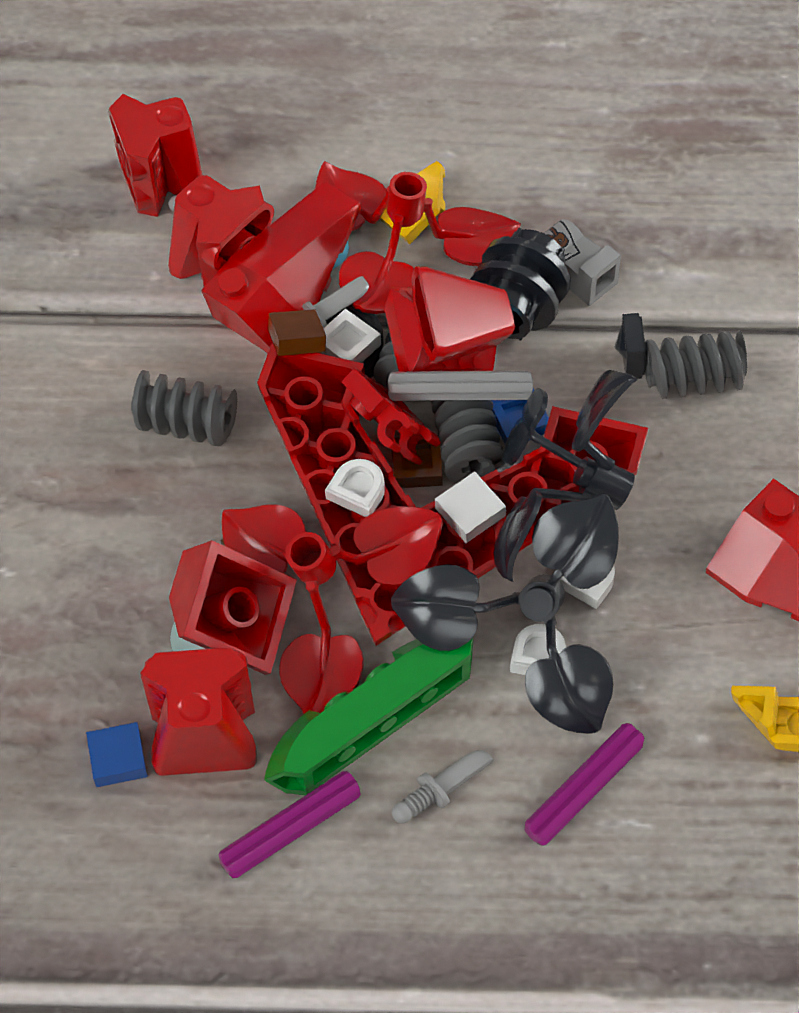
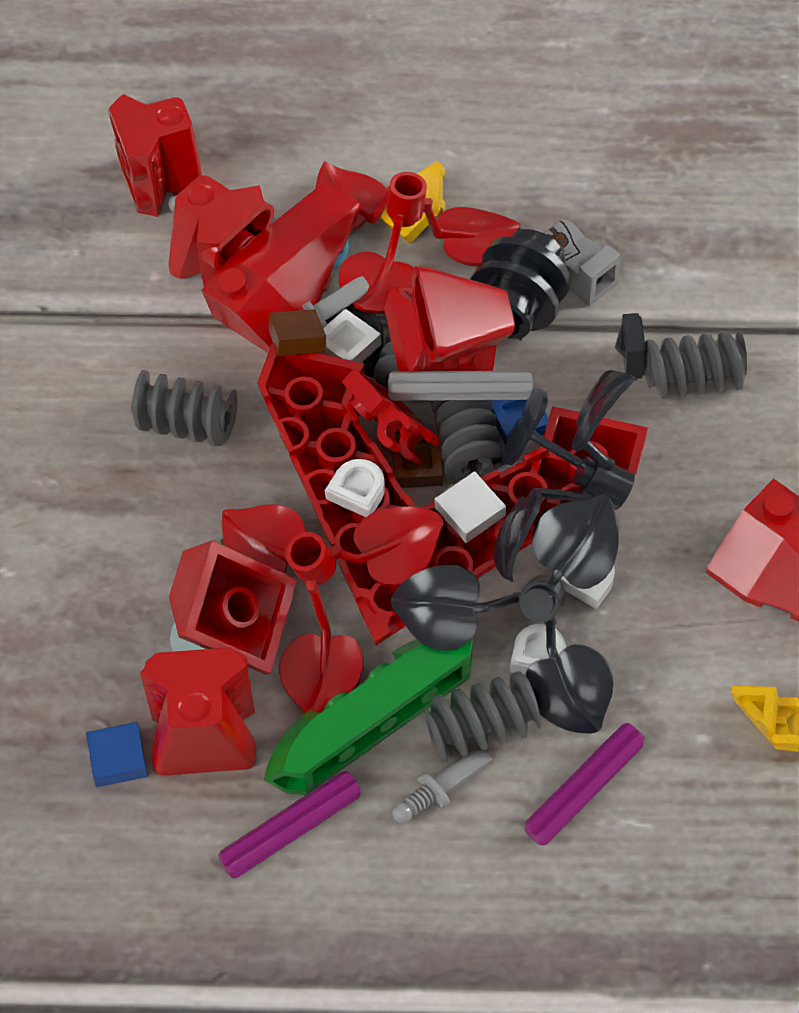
(482, 714): none -> dark grey piece

